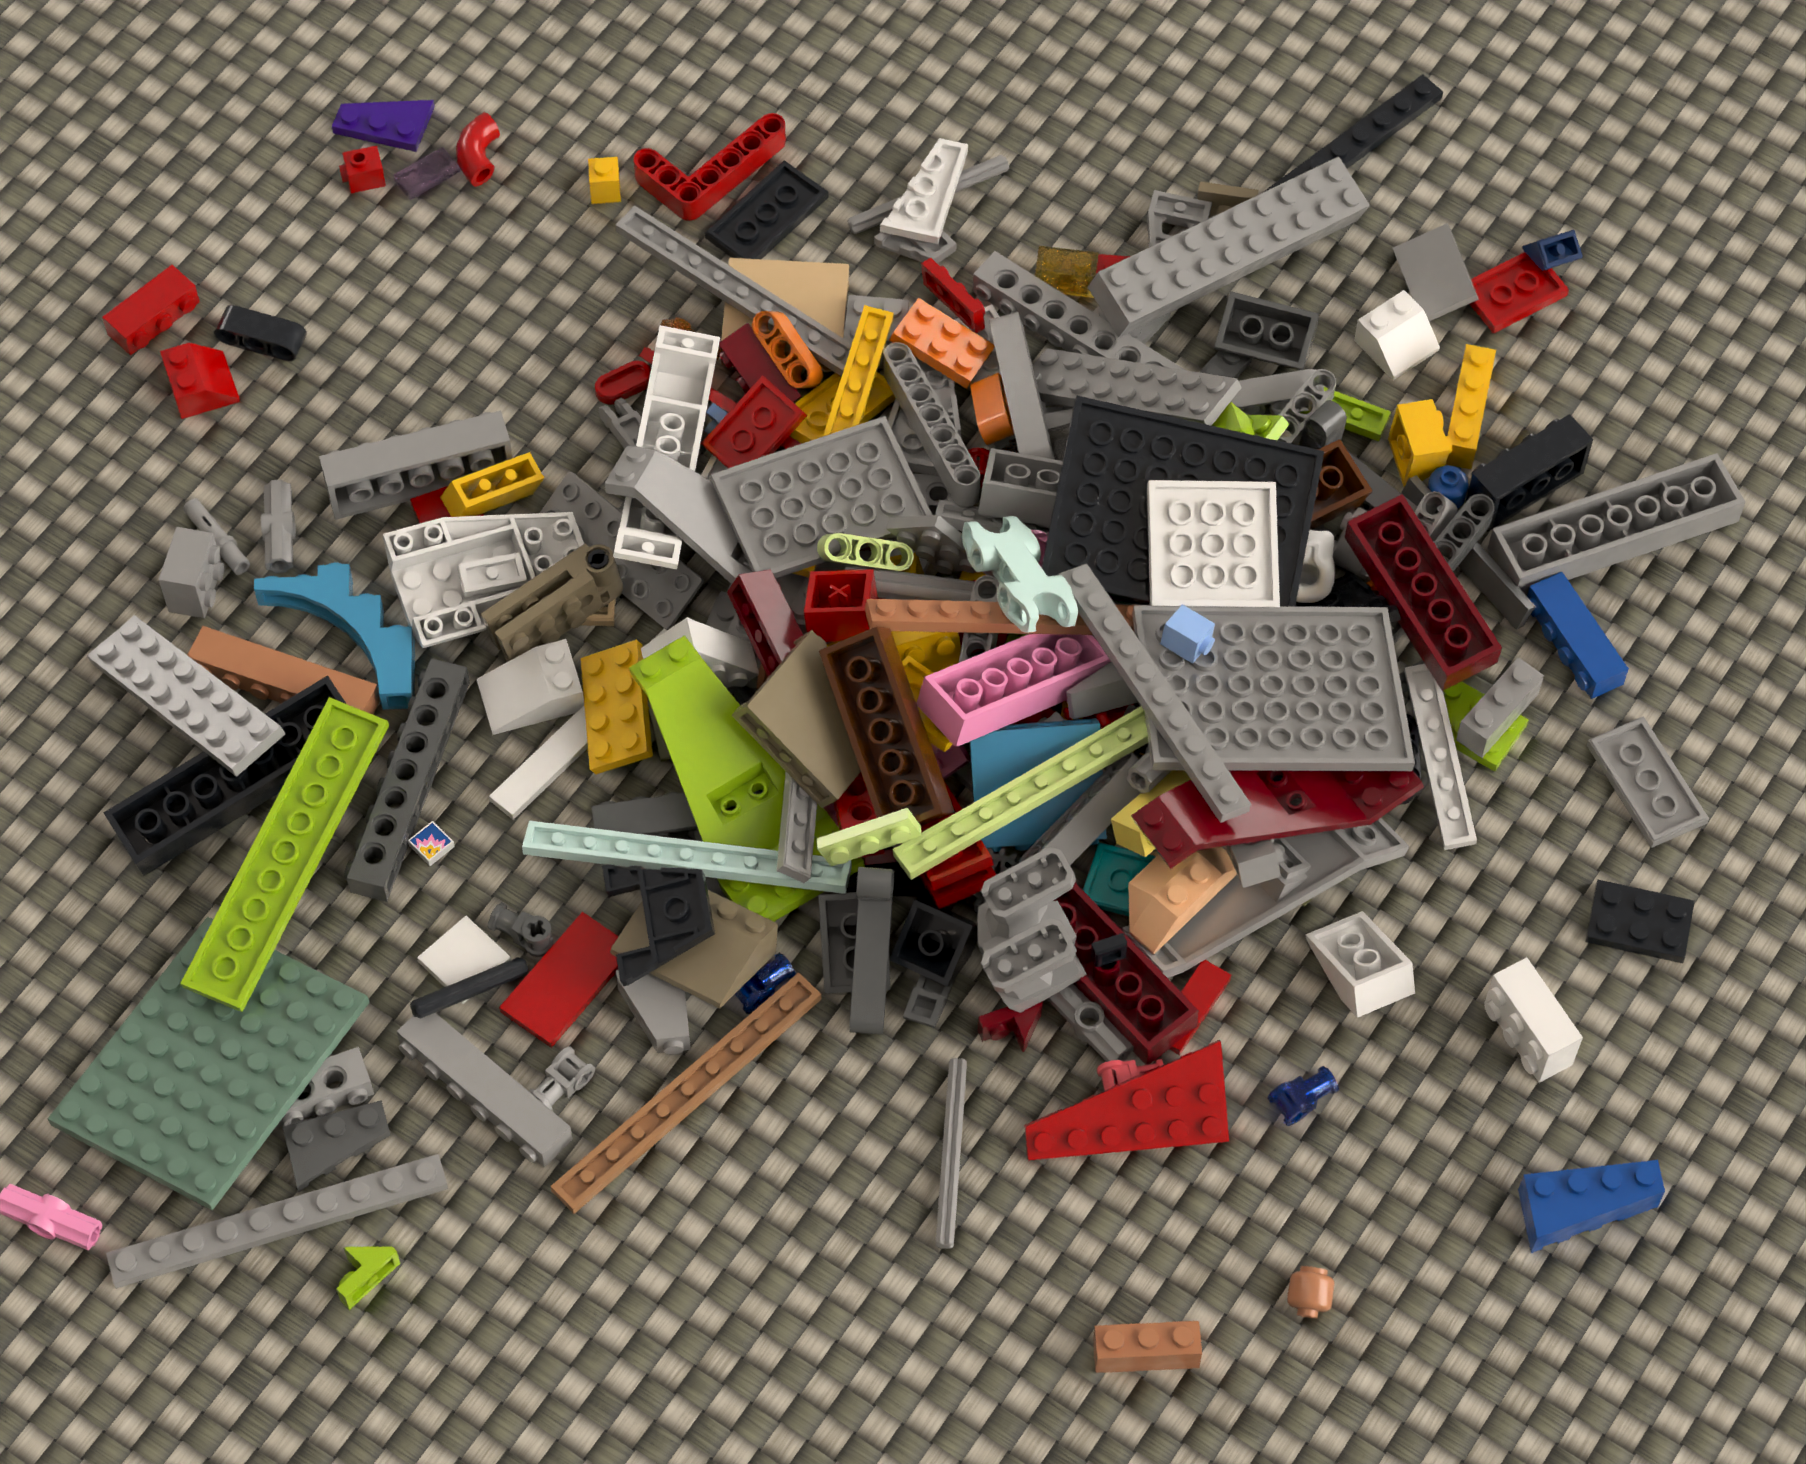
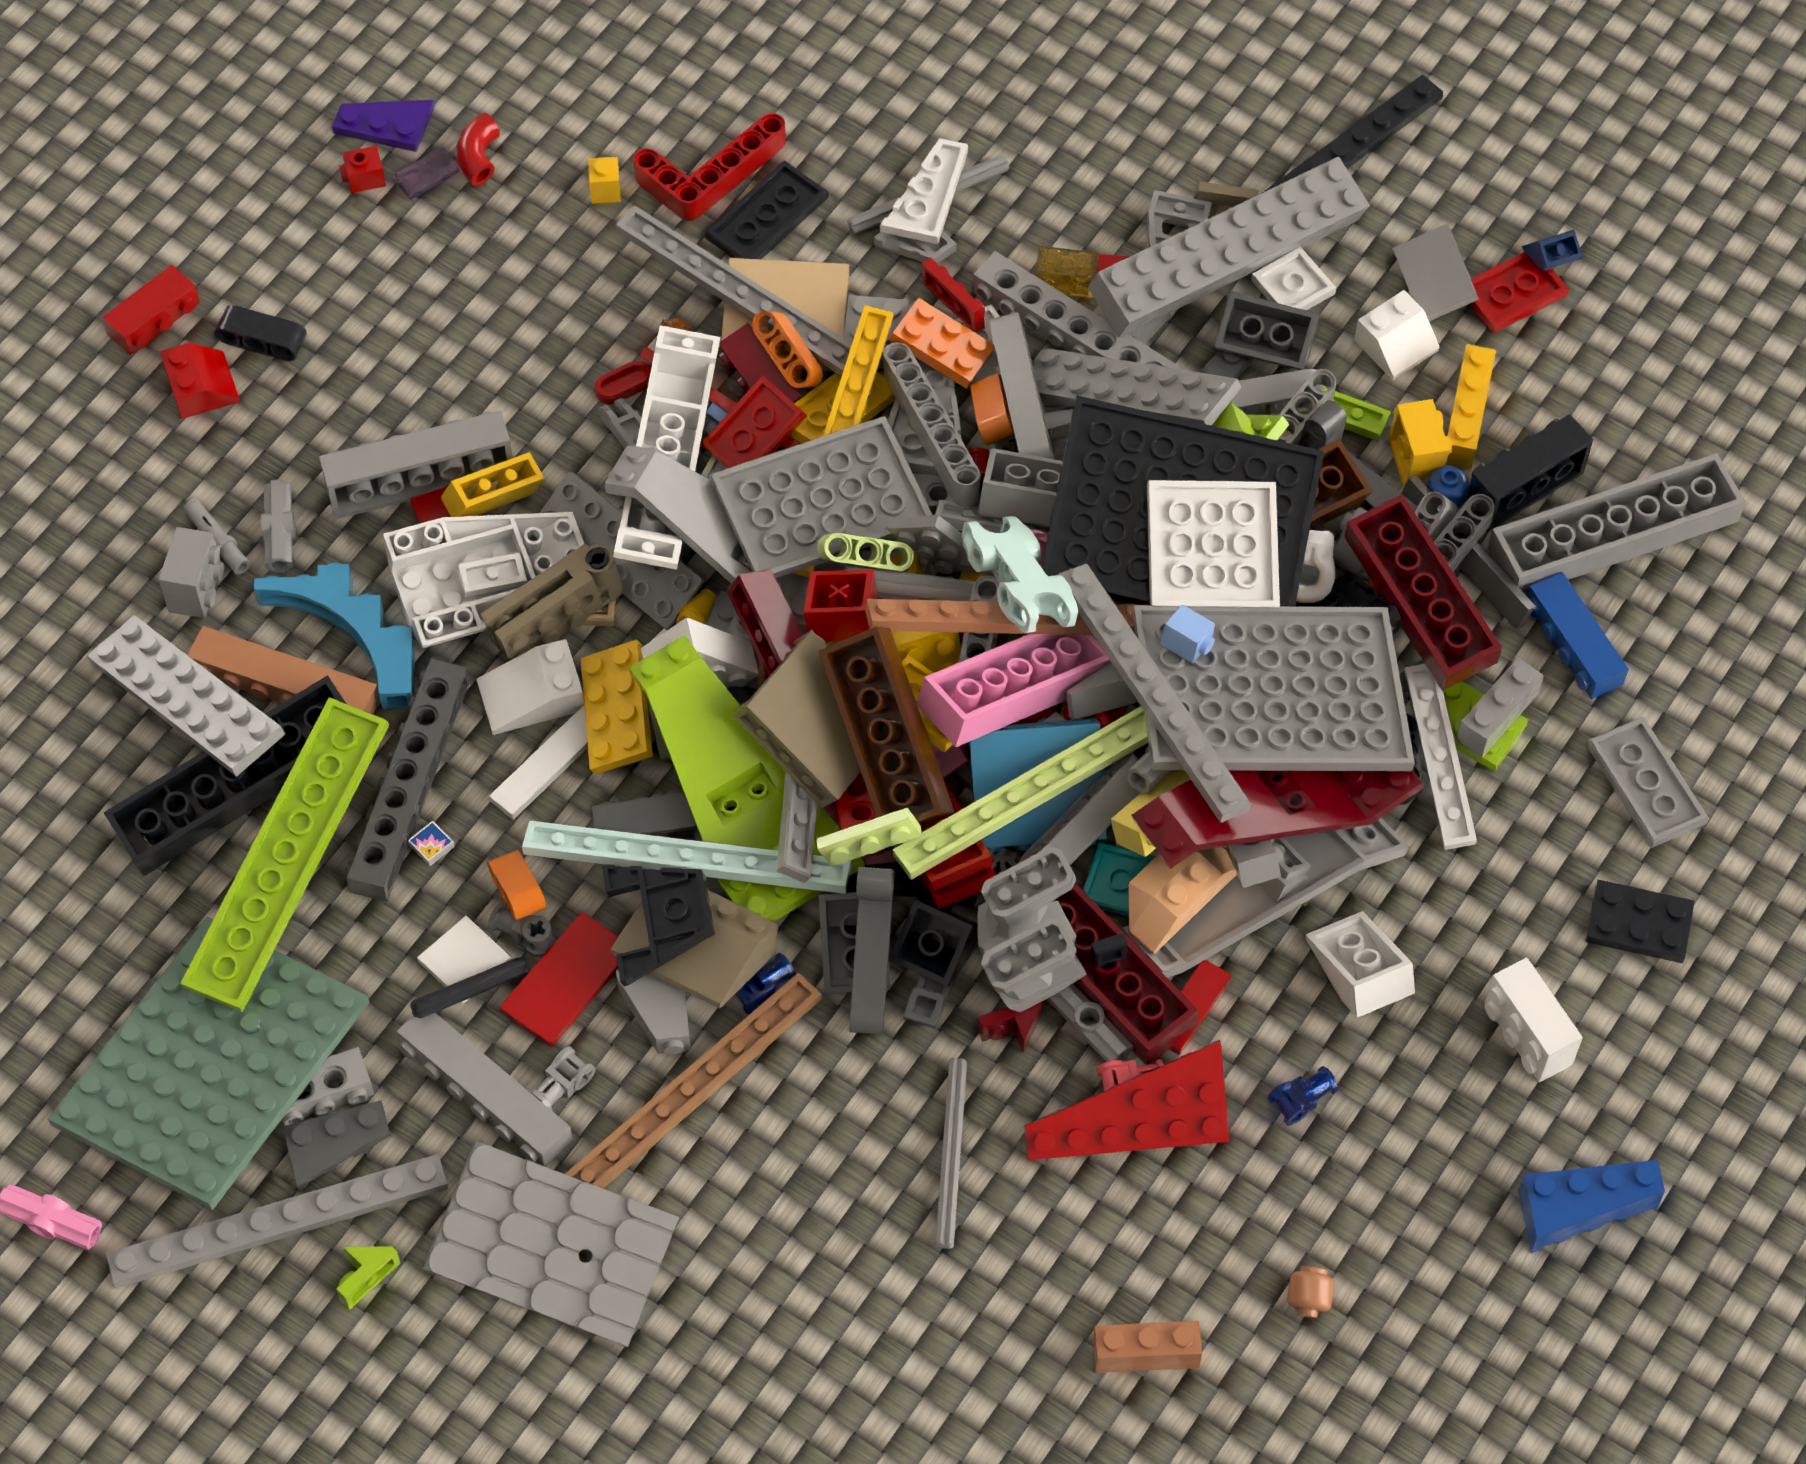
(517, 885): none -> orange beam
(520, 1235): none -> light grey piece
(699, 607): none -> yellow cone
(1294, 281): none -> white plate

